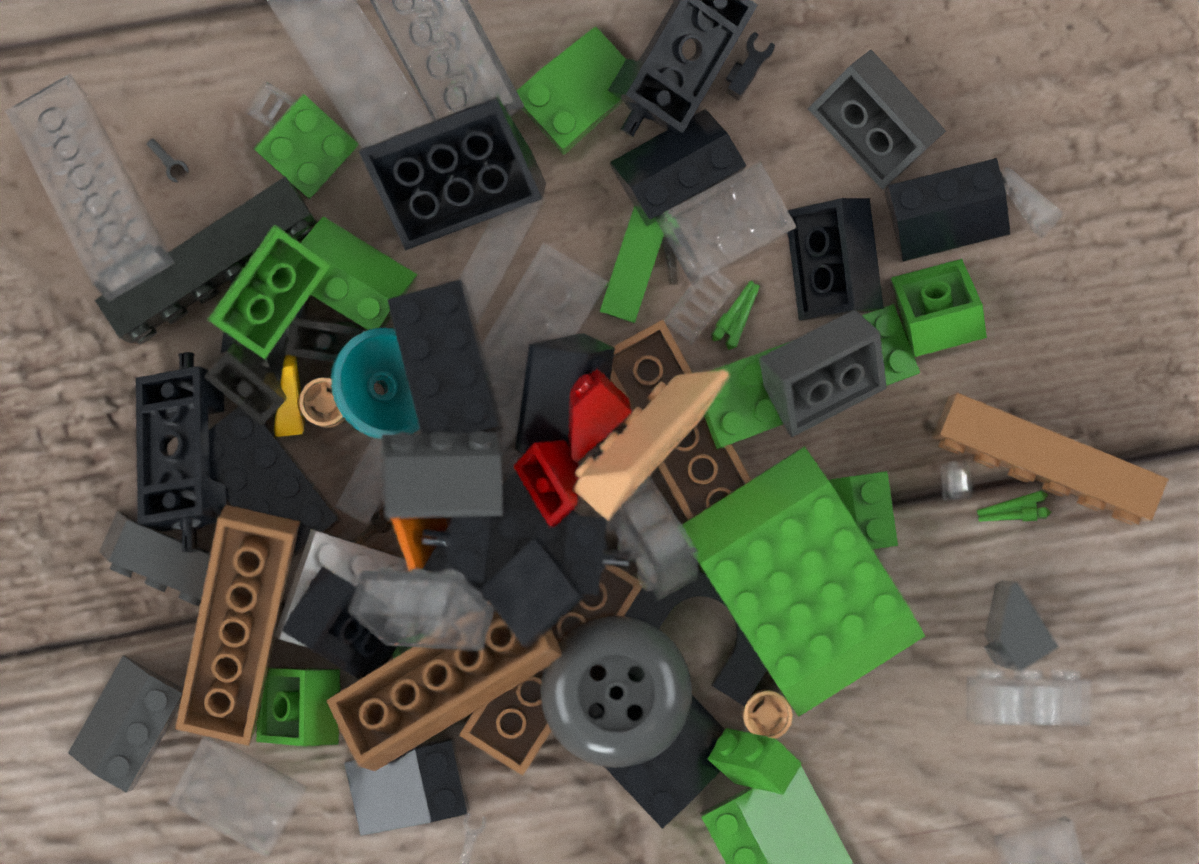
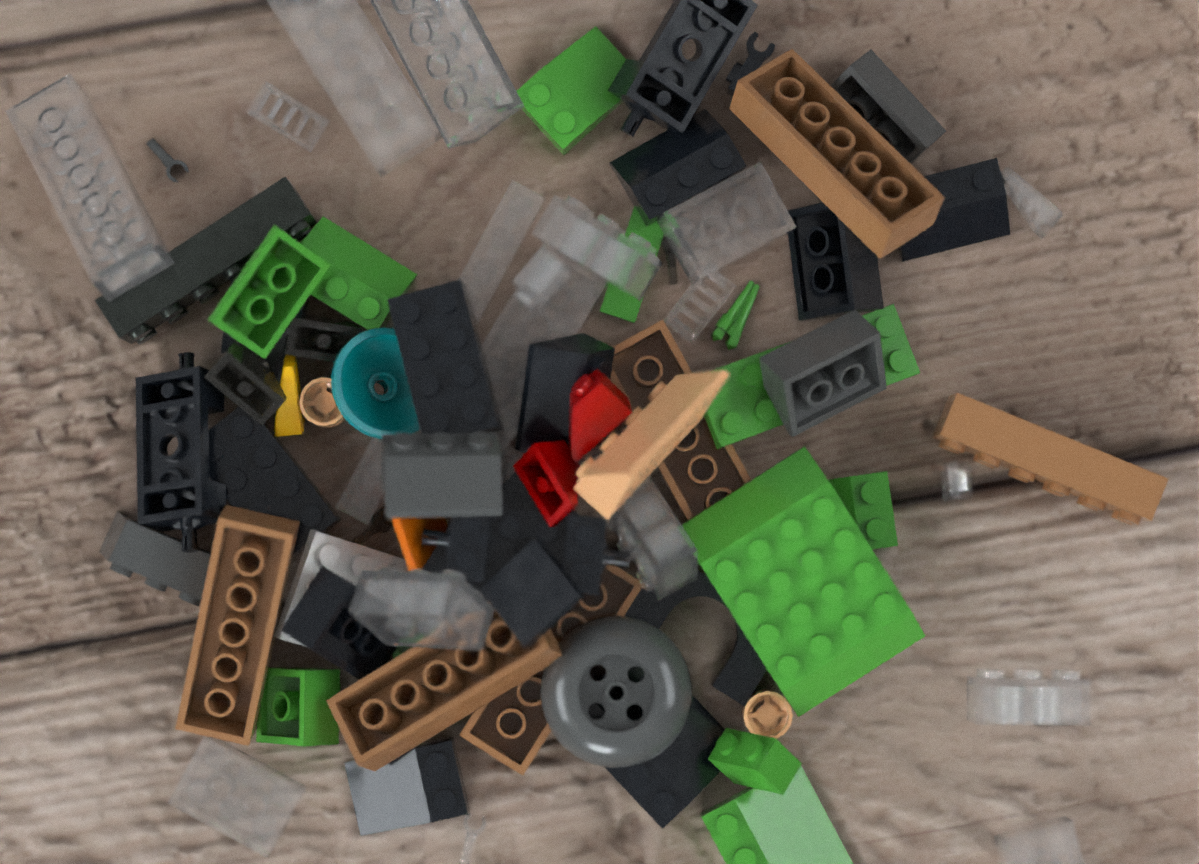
(127, 724): dark grey slope -> none
(306, 146): bright green plate -> none
(454, 172): black slope -> none
(541, 281): none -> clear brick
(599, 245): none -> clear brick
(836, 153): none -> medium nougat brick
(939, 307): bright green slope -> none
(1015, 629): dark grey slope -> none
(1020, 508): bright green piece -> none

